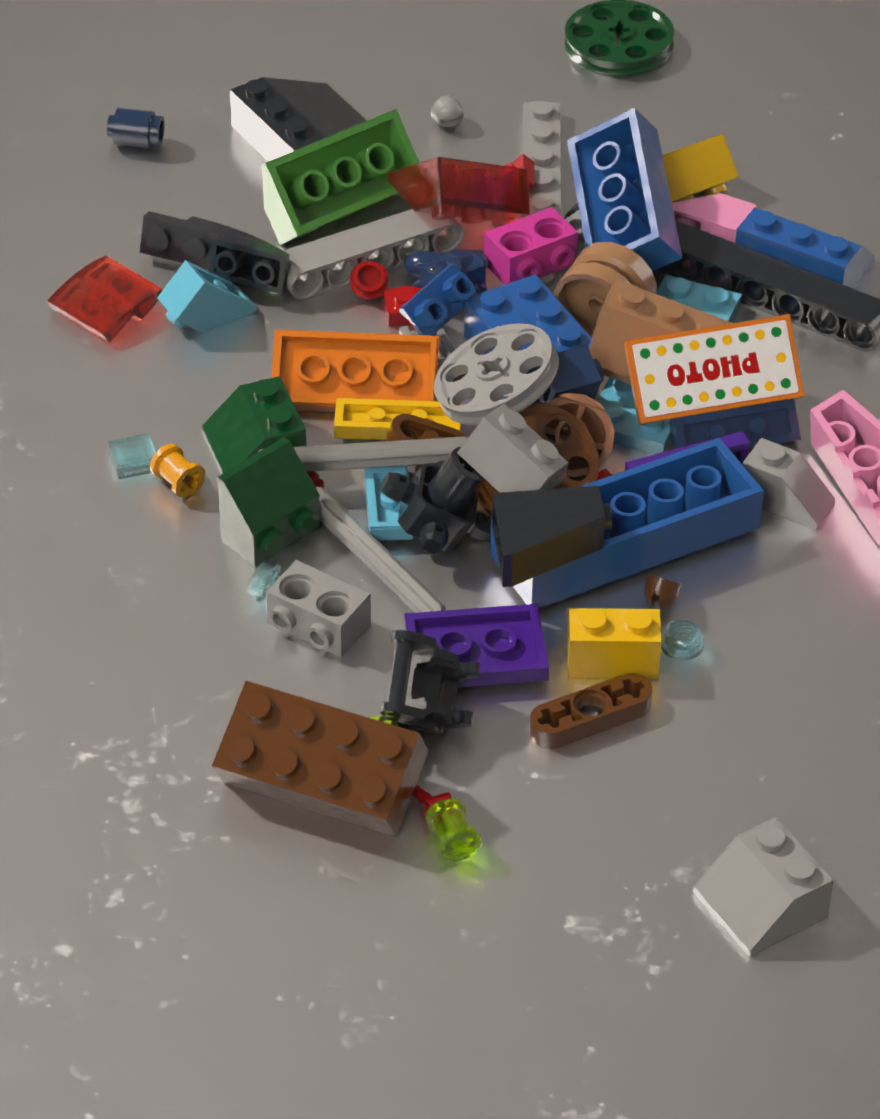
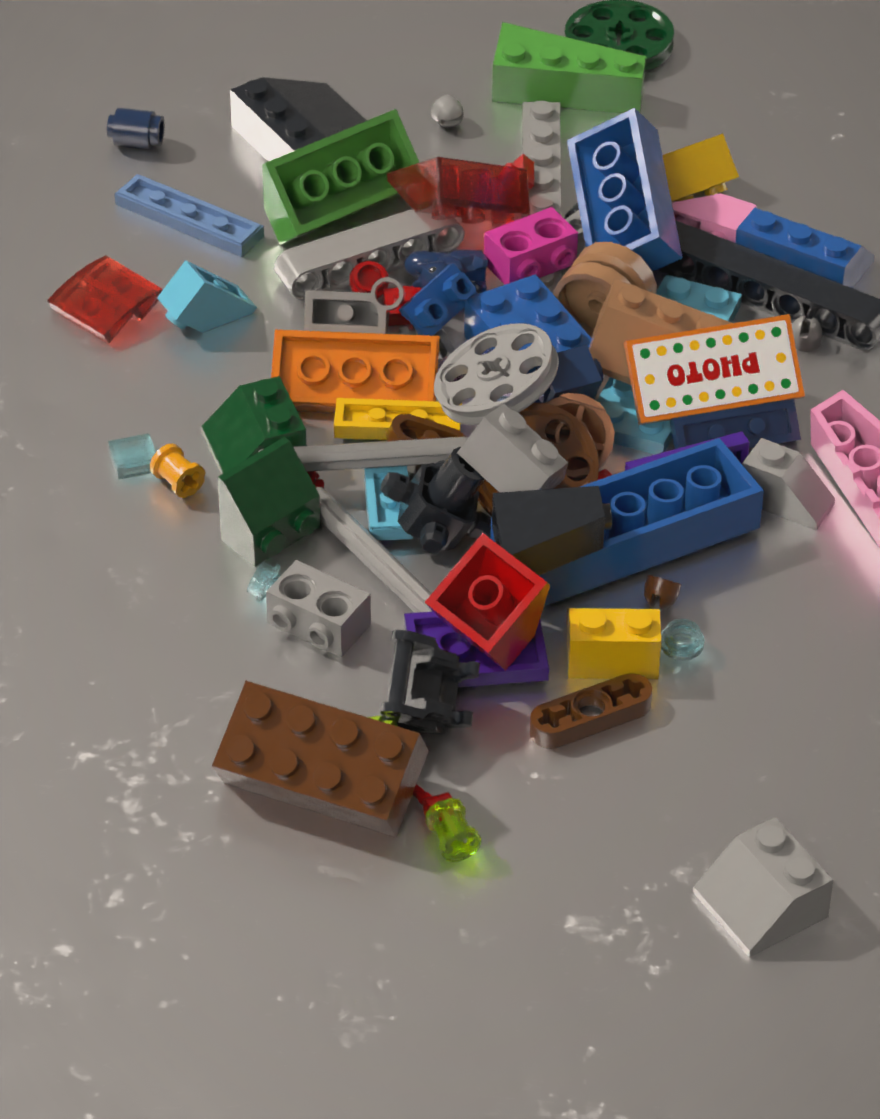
(189, 215): none -> medium blue tile
(216, 248): black slope -> none
(349, 310): none -> light grey hinge
(491, 601): none -> red slope
(565, 70): none -> bright green wedge
(813, 328): none -> light grey hinge

